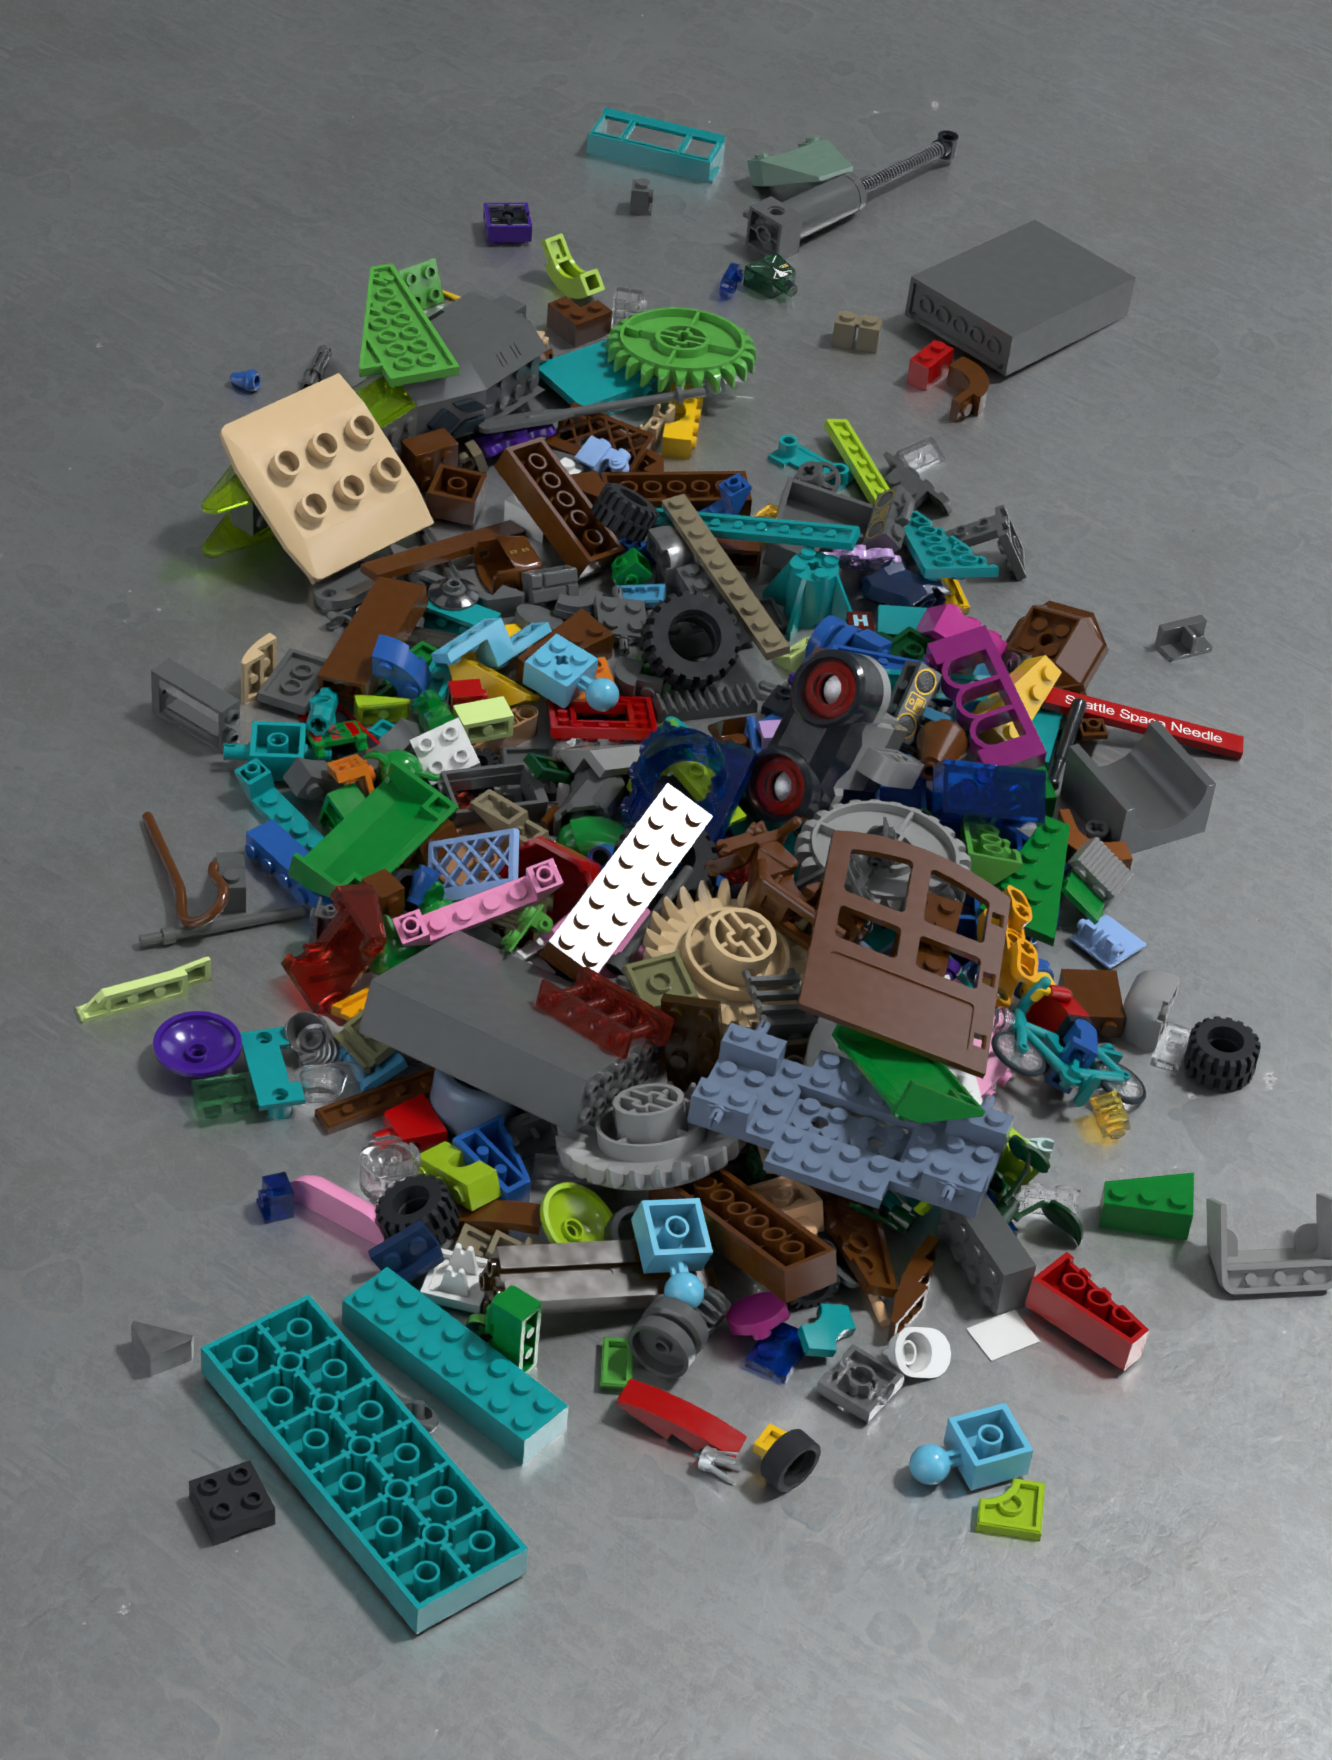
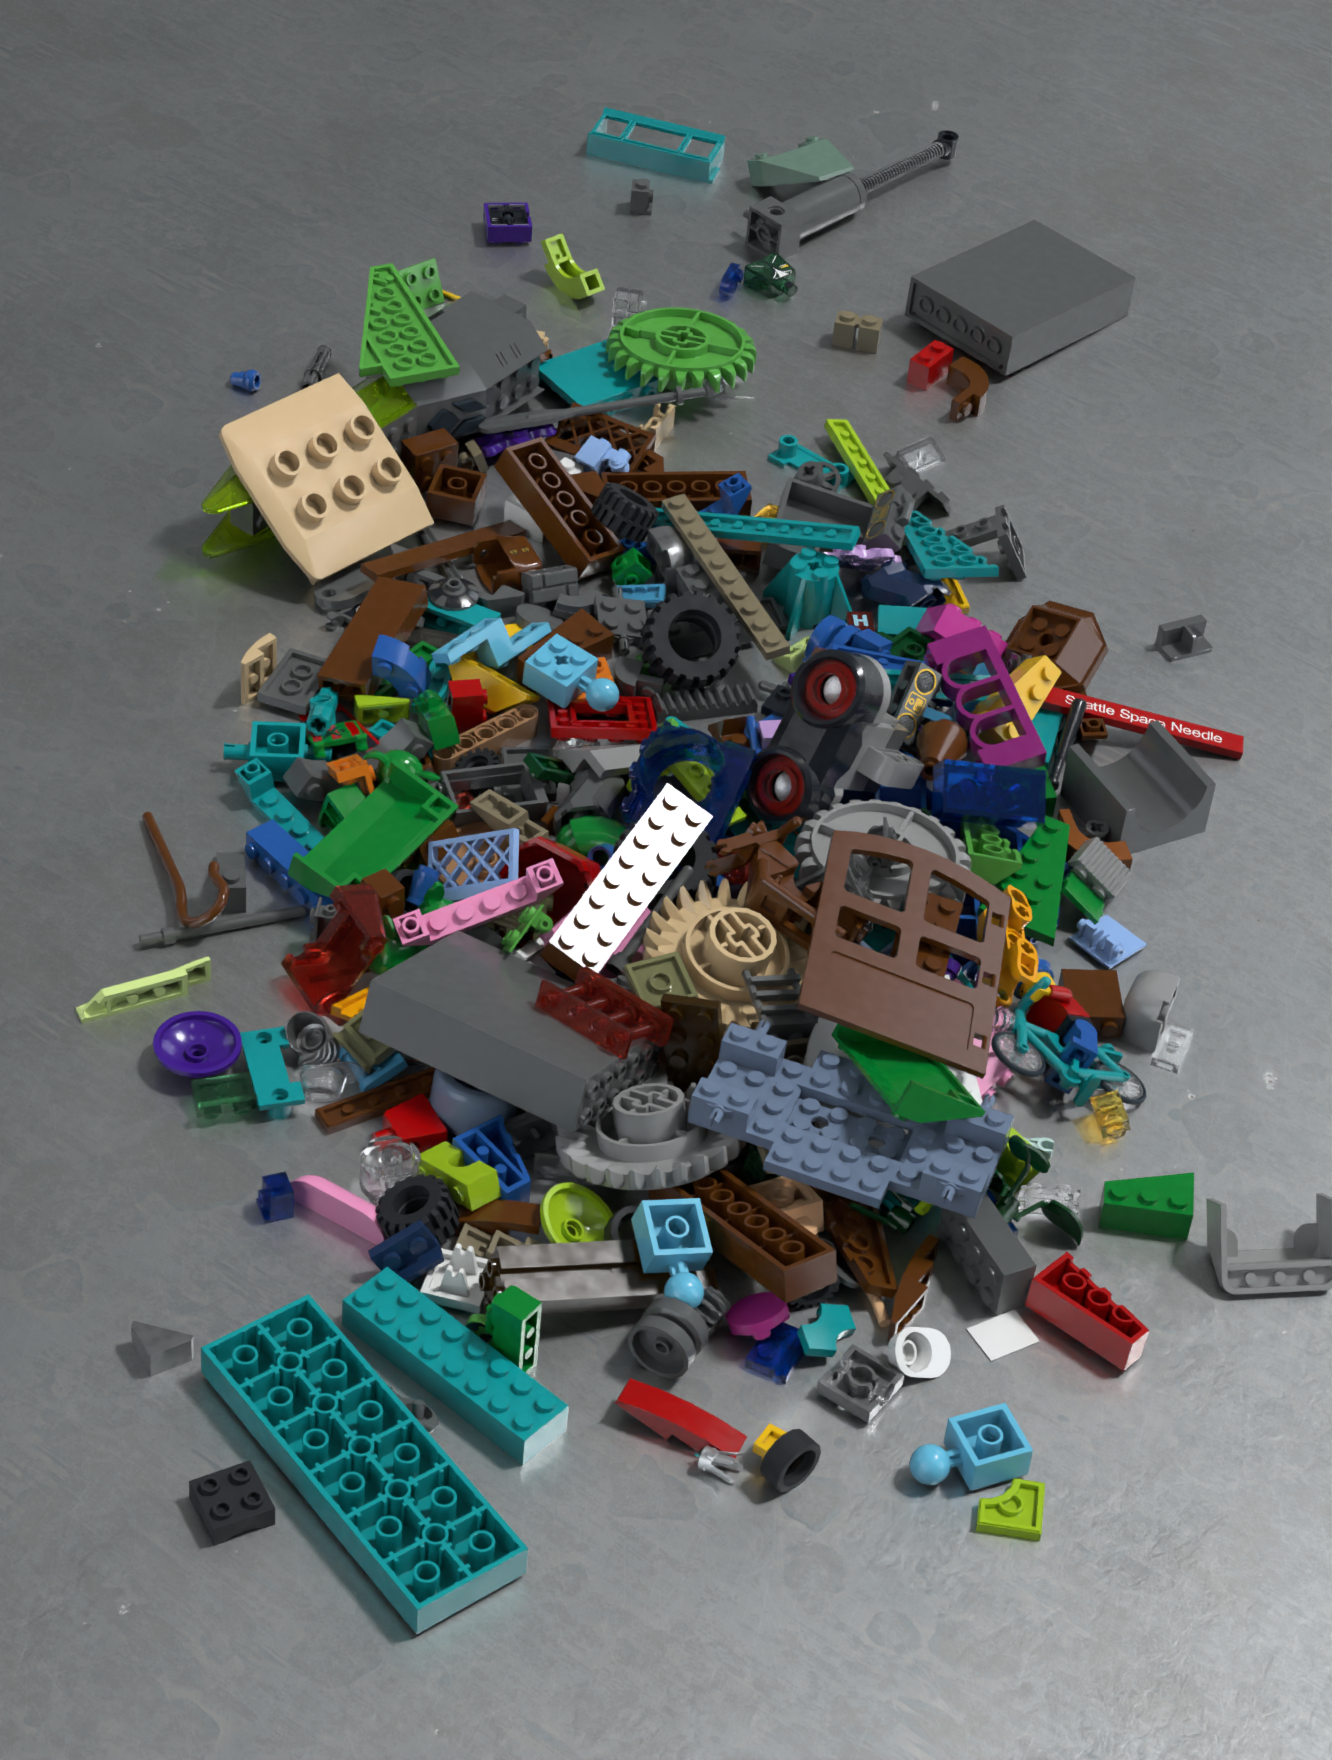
(173, 677): dark grey window -> none
(445, 749): white plate -> none
(485, 719): yellowish green brick -> none
(576, 323): reddish brown brick -> none
(616, 1363): bright green tile -> none
(682, 435): yellow arch -> none
(1222, 1053): black tyre -> none

